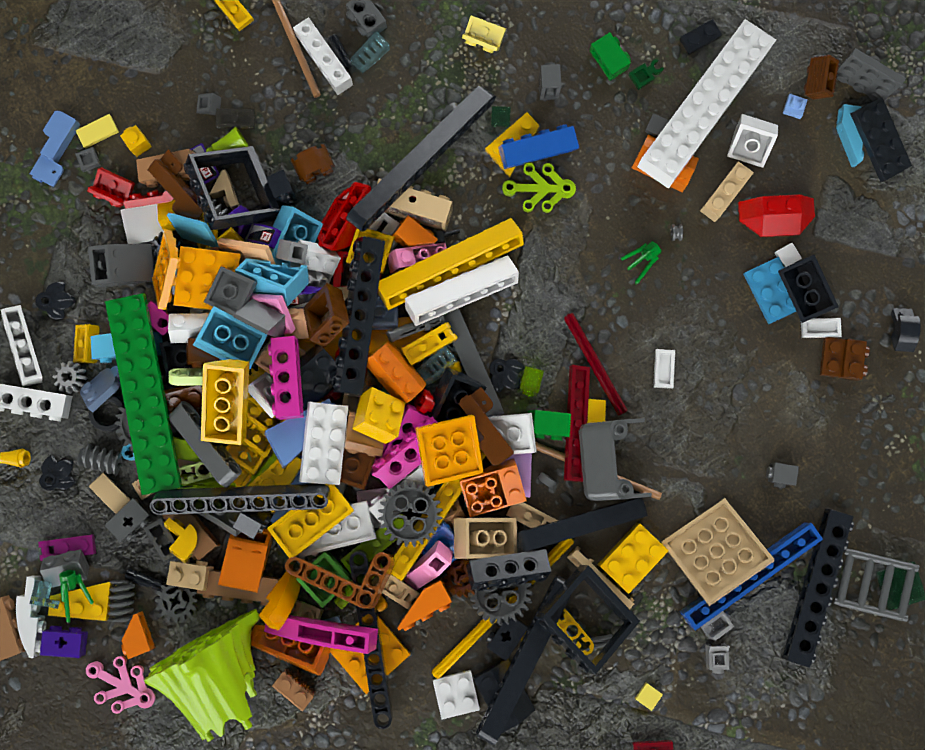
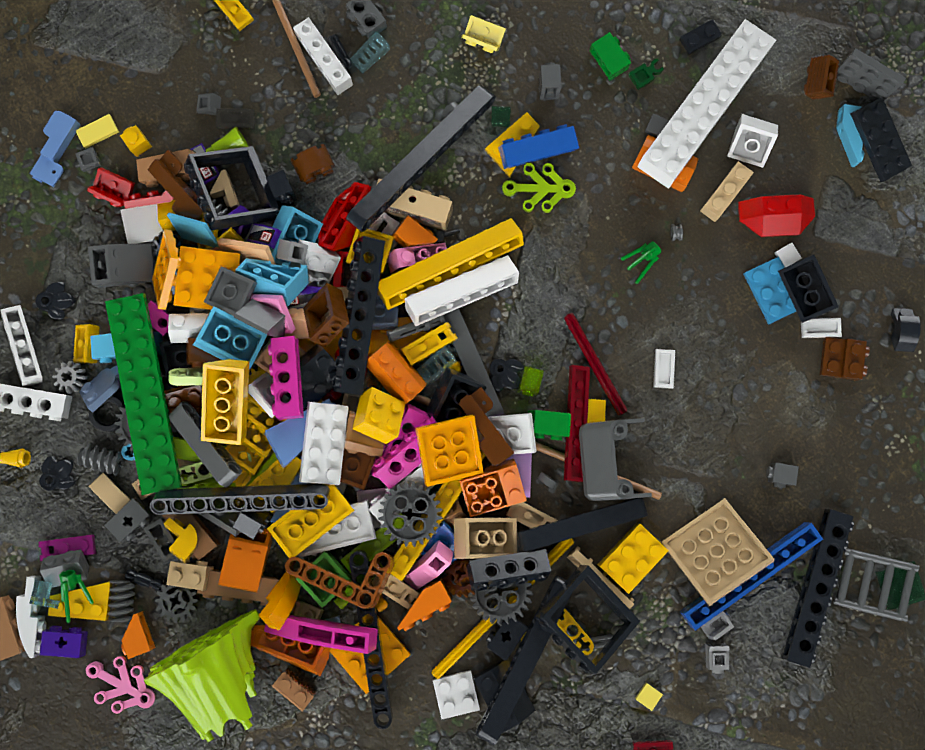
(424, 401): red plate -> none
(794, 106): light blue tile -> none

